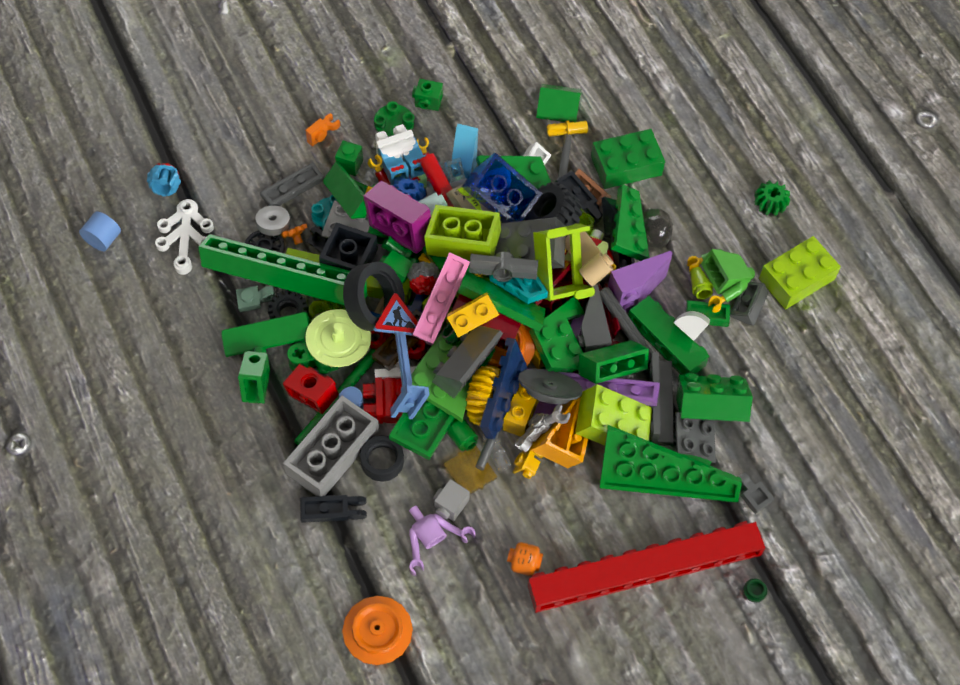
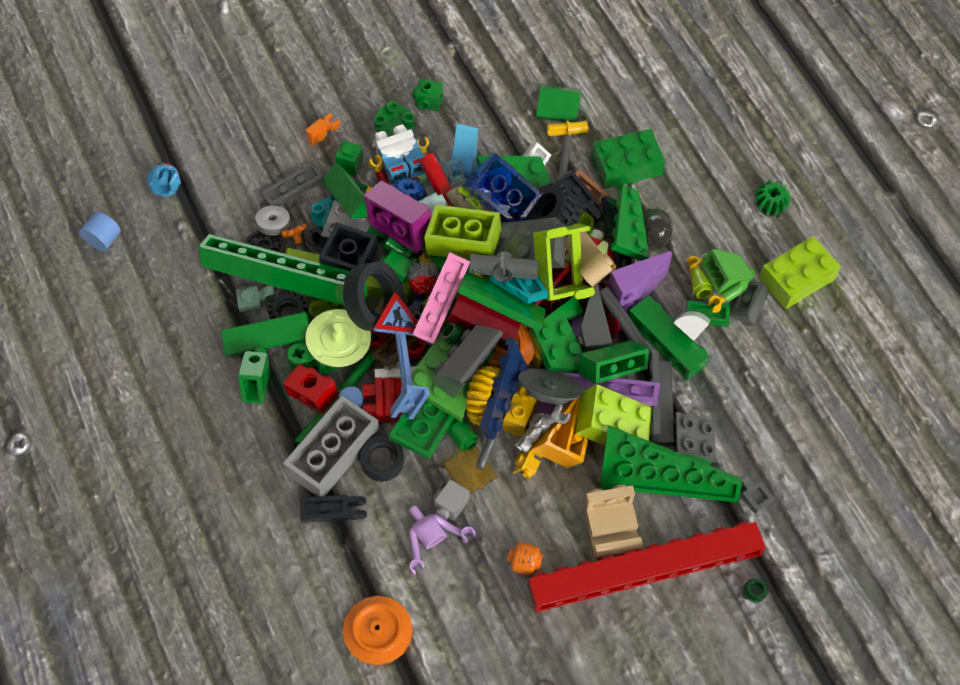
(183, 232): white plant -> none
(472, 314): yellow brick -> none
(612, 521): none -> tan piece
(714, 397): green brick -> none

